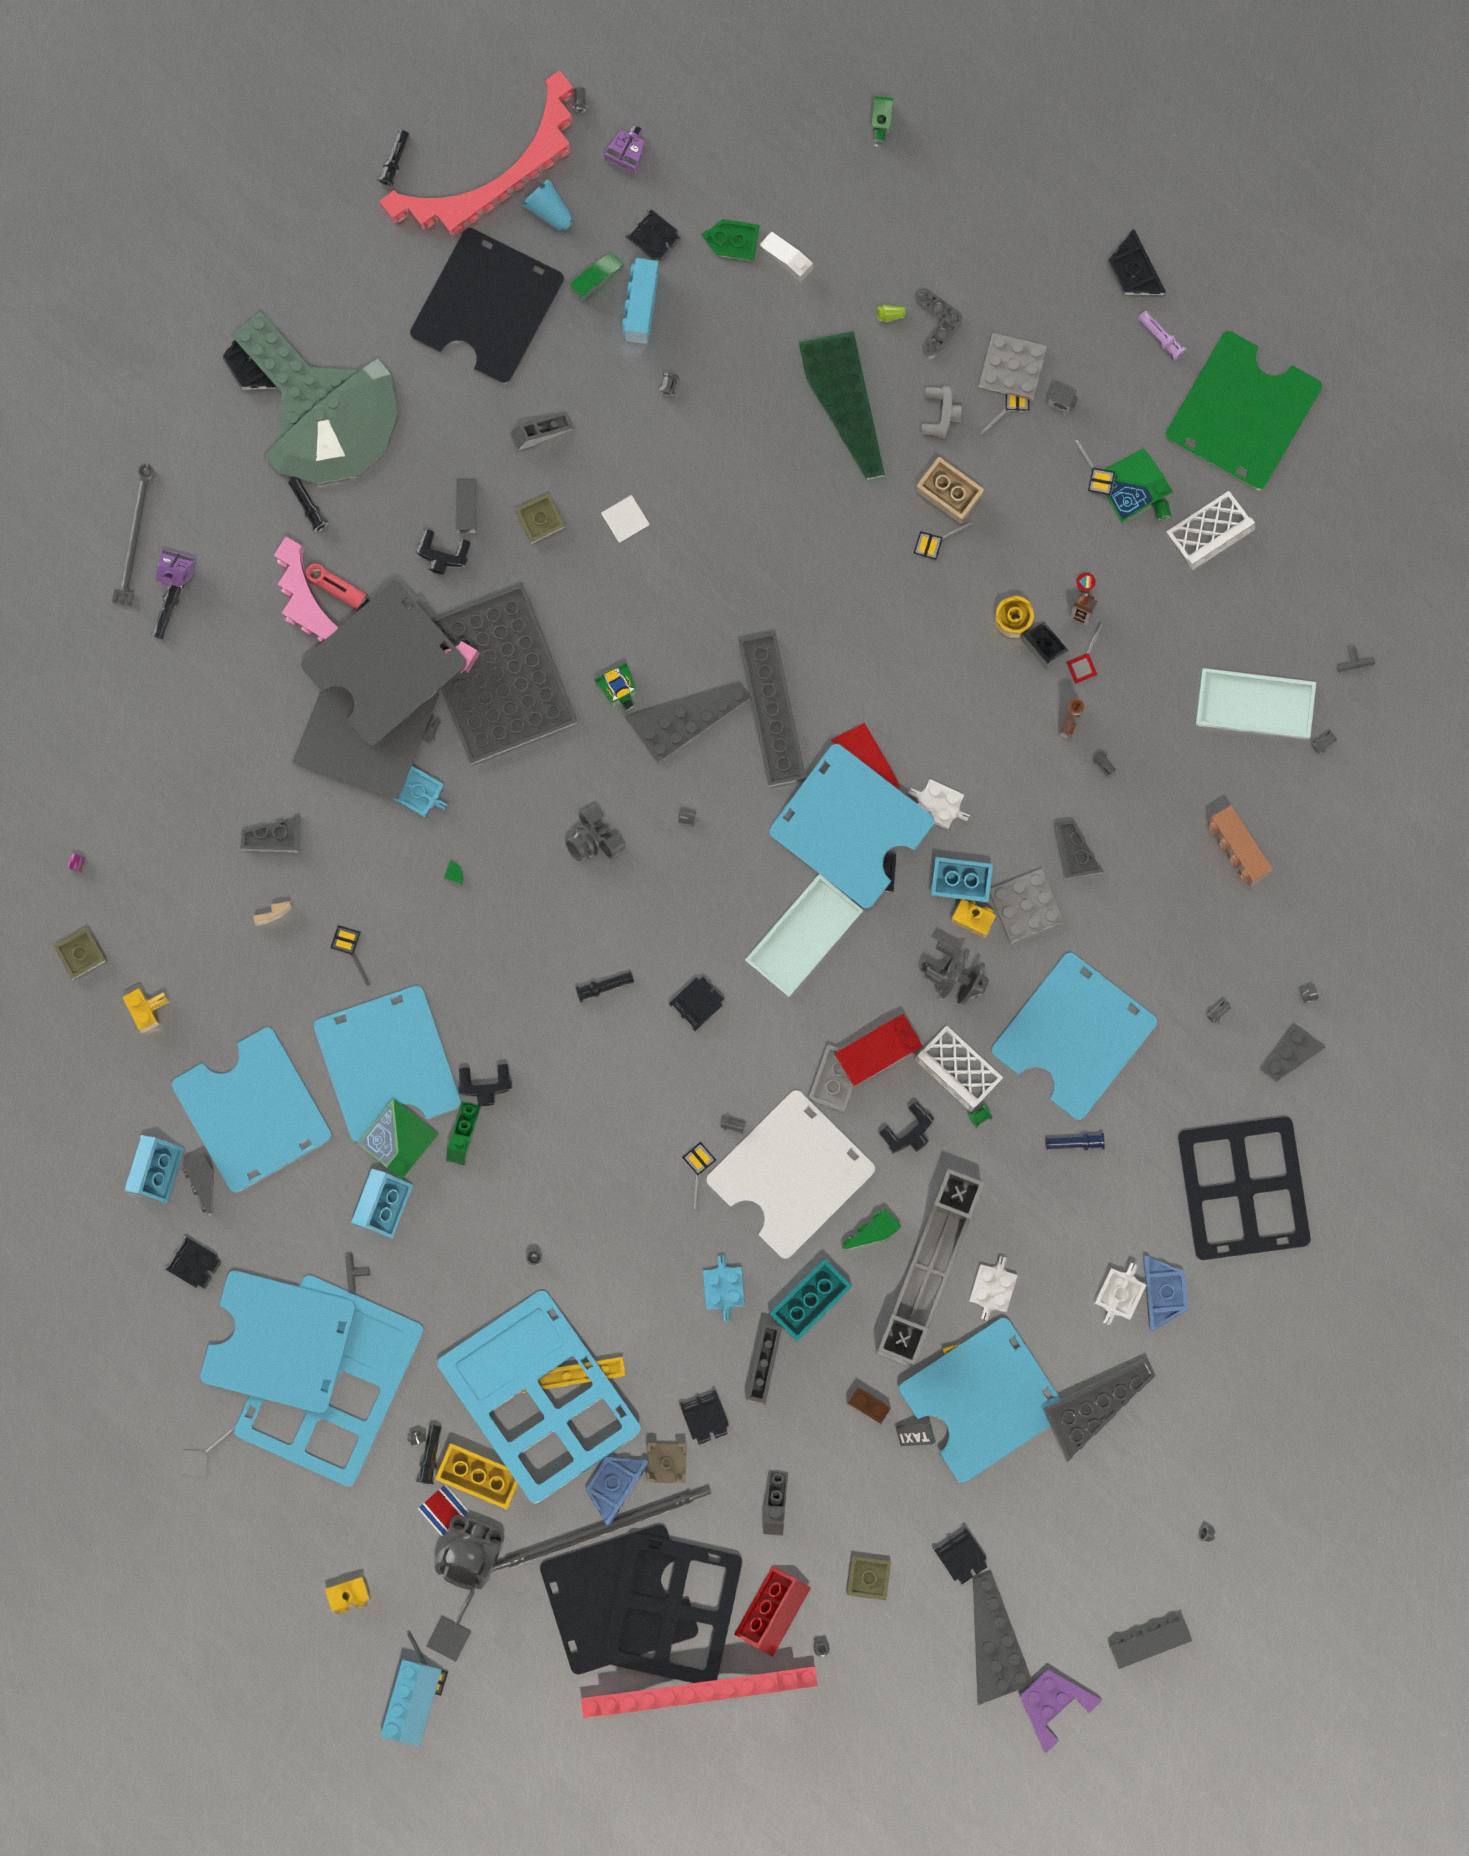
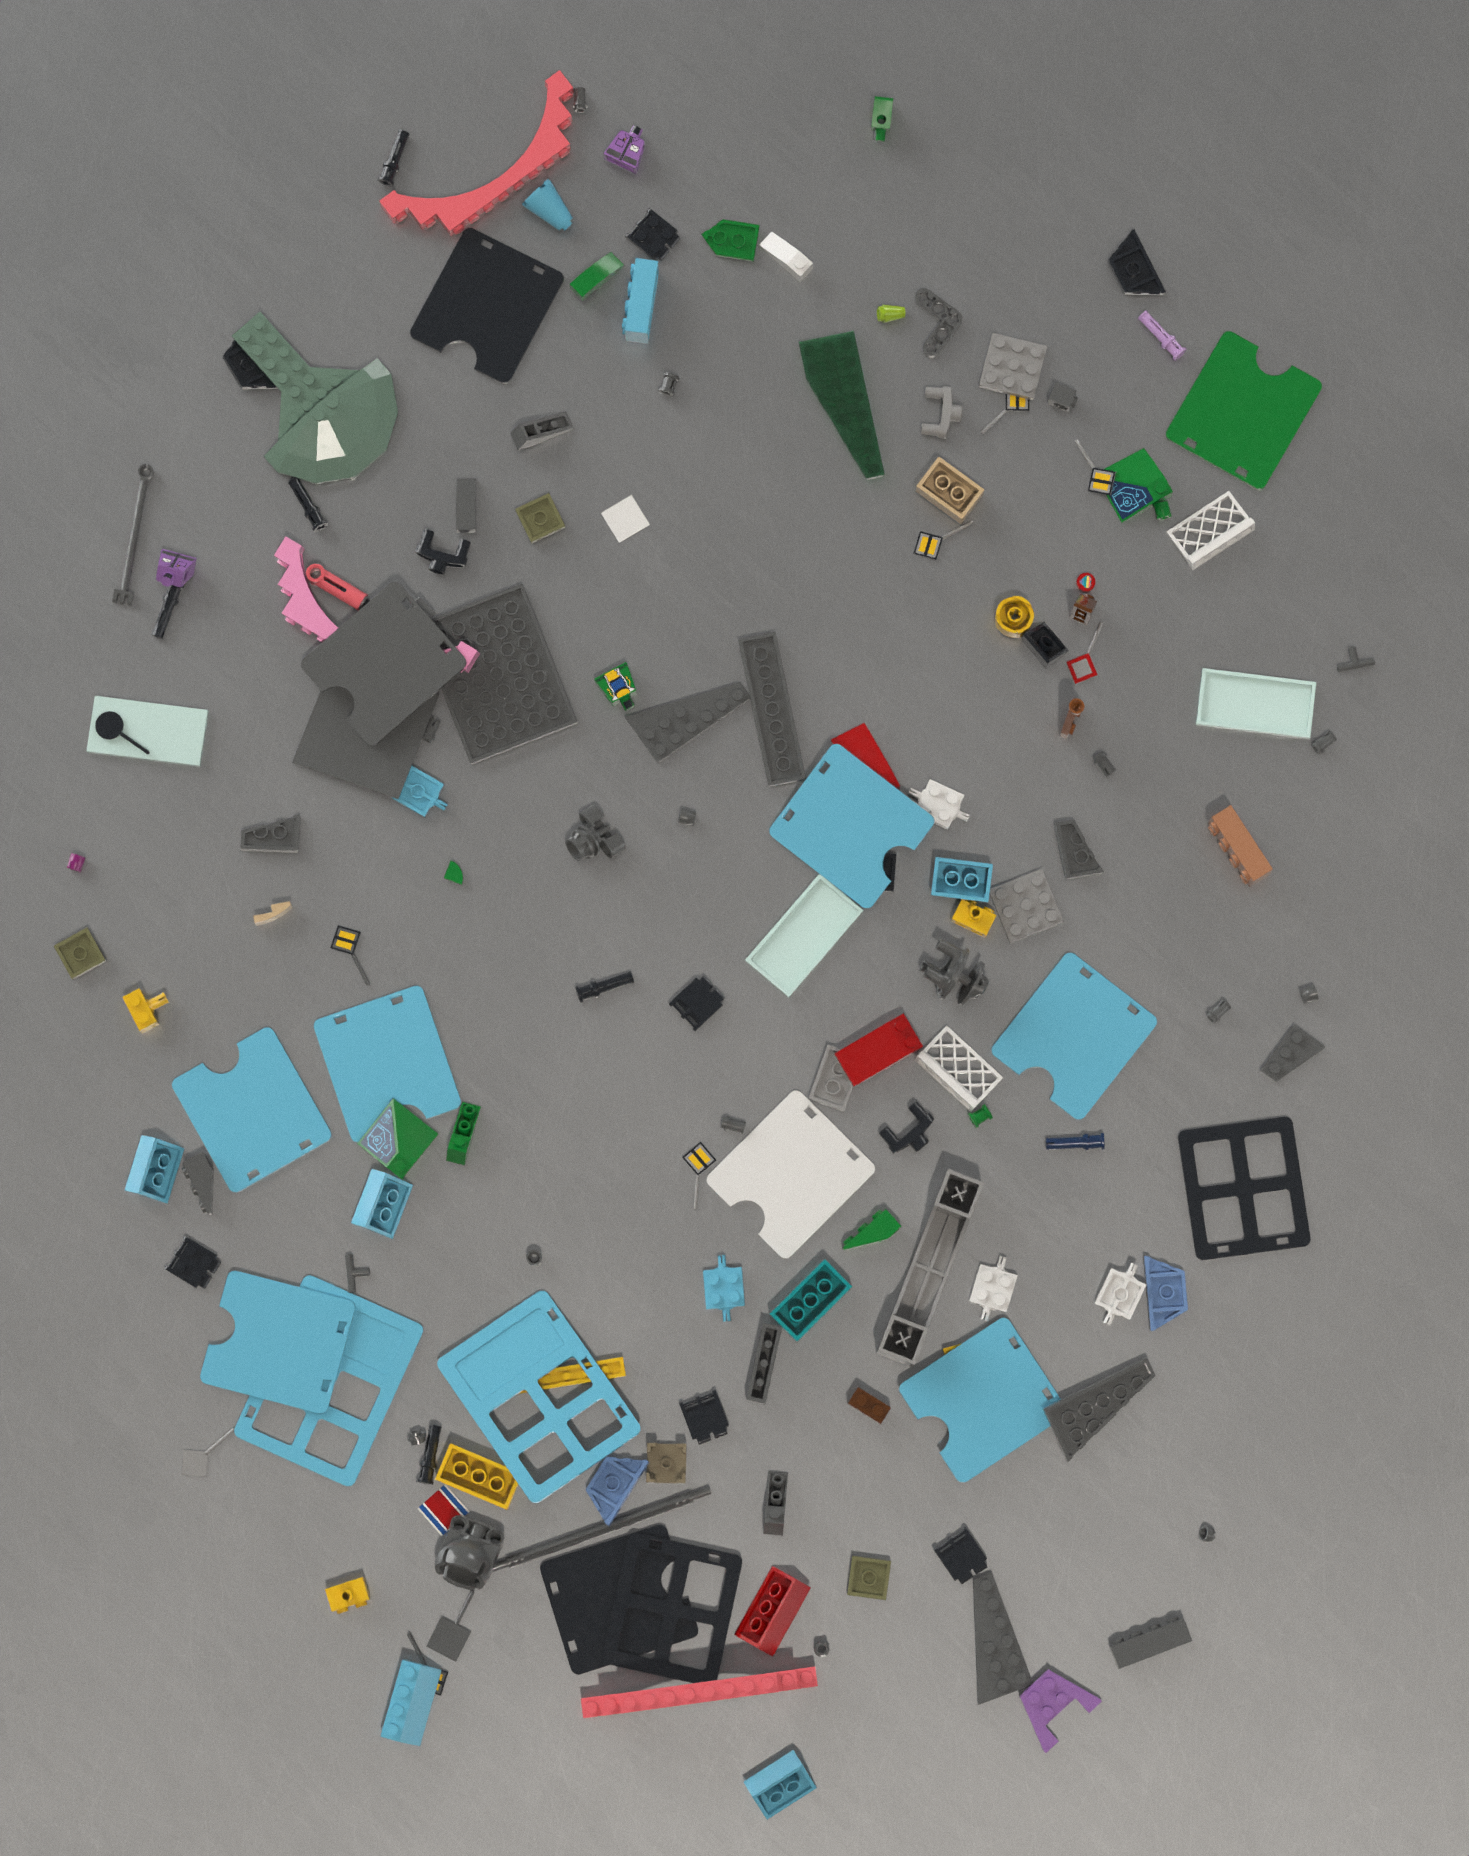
(110, 726): none -> black piece
(166, 731): none -> light aqua tile
(485, 1093): black connector -> none
(780, 1784): none -> medium azure slope
(915, 1434): dark grey tile -> none

